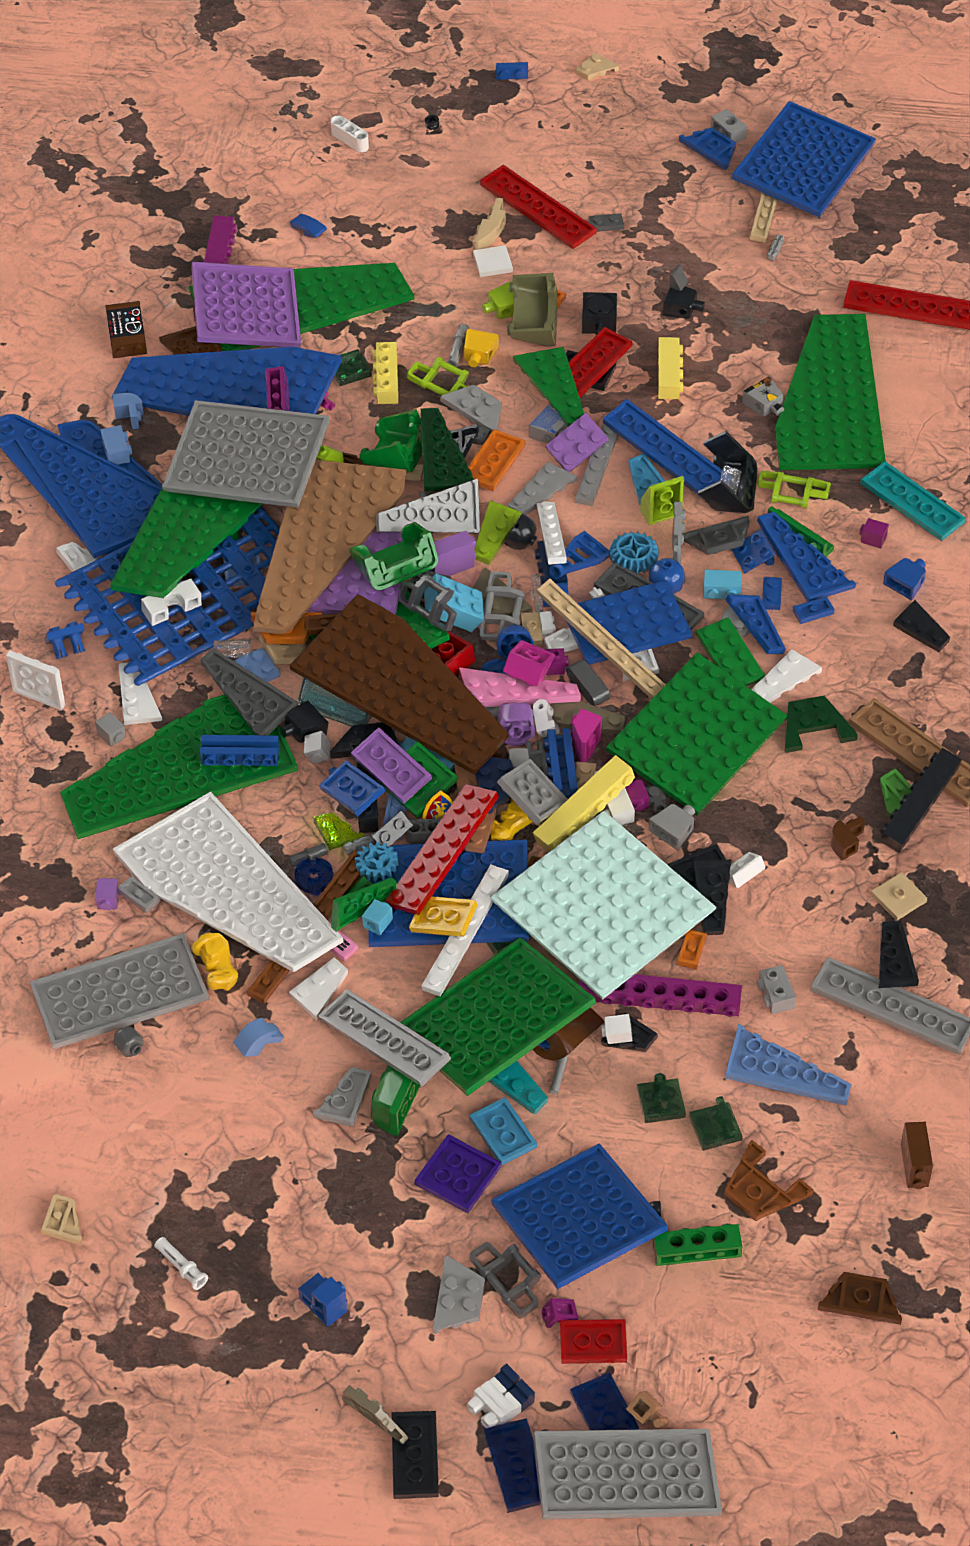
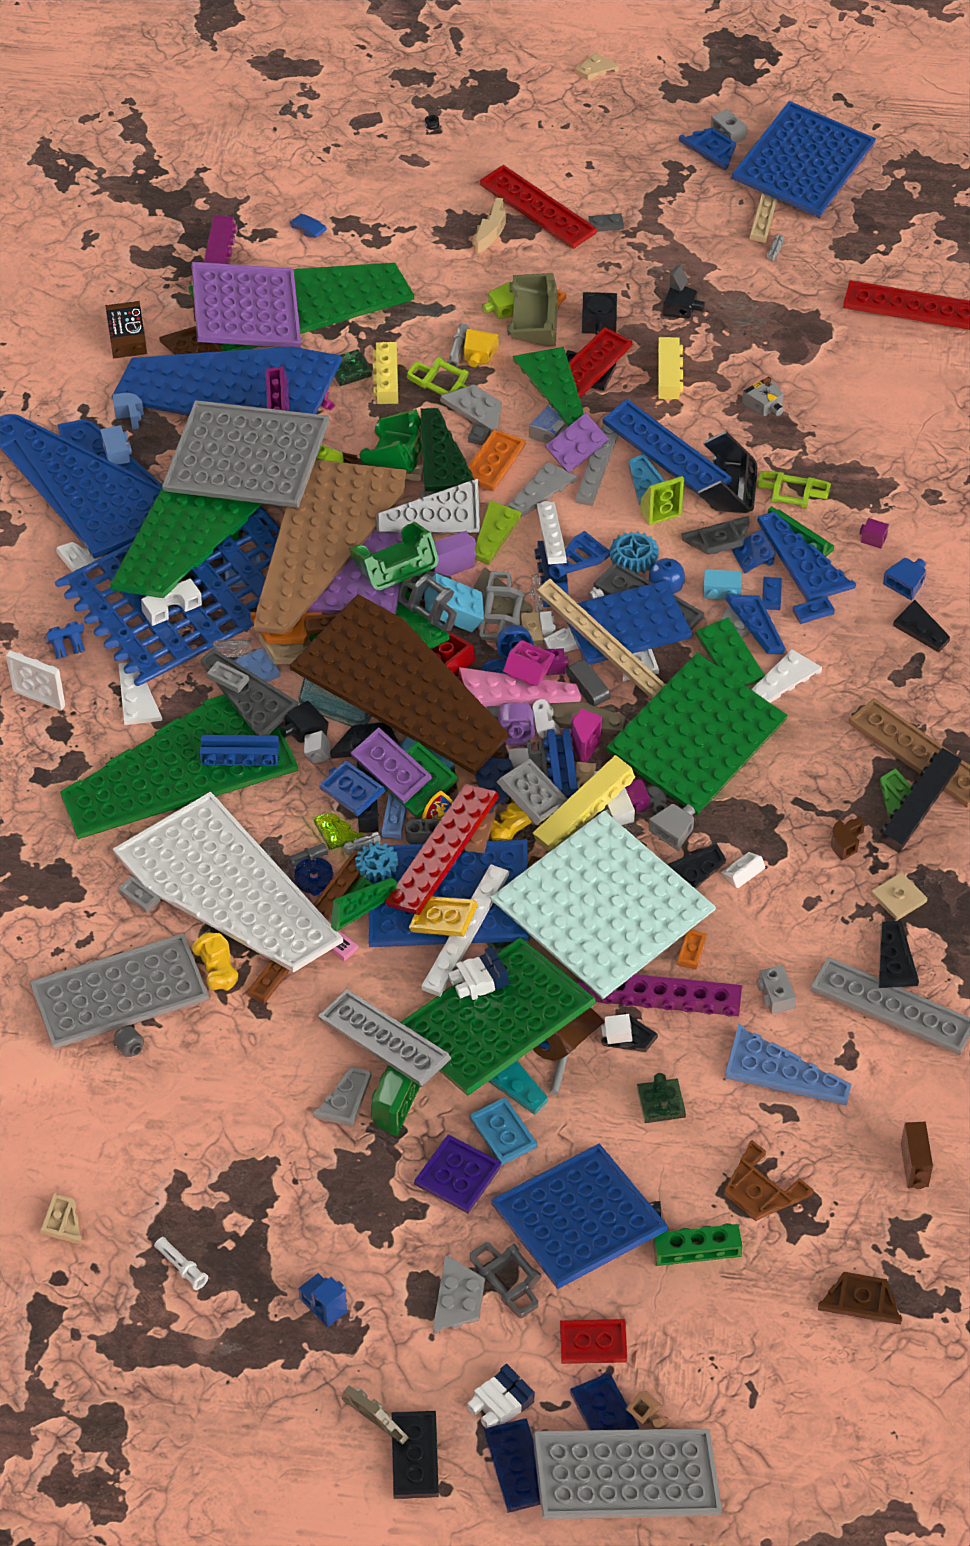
(107, 893): medium lavender brick -> none
(110, 729): light grey brick -> none
(227, 677): none -> light grey plate
(255, 1036): medium blue brick -> none
(316, 990): white wing -> none
(349, 133): white beam -> none
(377, 917): medium azure brick -> none
(392, 829): hinge -> none
(465, 437): black wing -> none
(479, 975): none -> white hips
(493, 261): white tile -> none
(513, 70): blue plate -> none
(522, 533): black cylinder -> none
(558, 1310): magenta bracket -> none
(678, 529): light grey wing -> none
(712, 882): black wing -> none
(715, 1125): clear green plate -> none
(731, 477): clear plate -> none
(812, 716): dark green wing -> none
(832, 401): green wing -> none
(913, 501): teal plate -> none

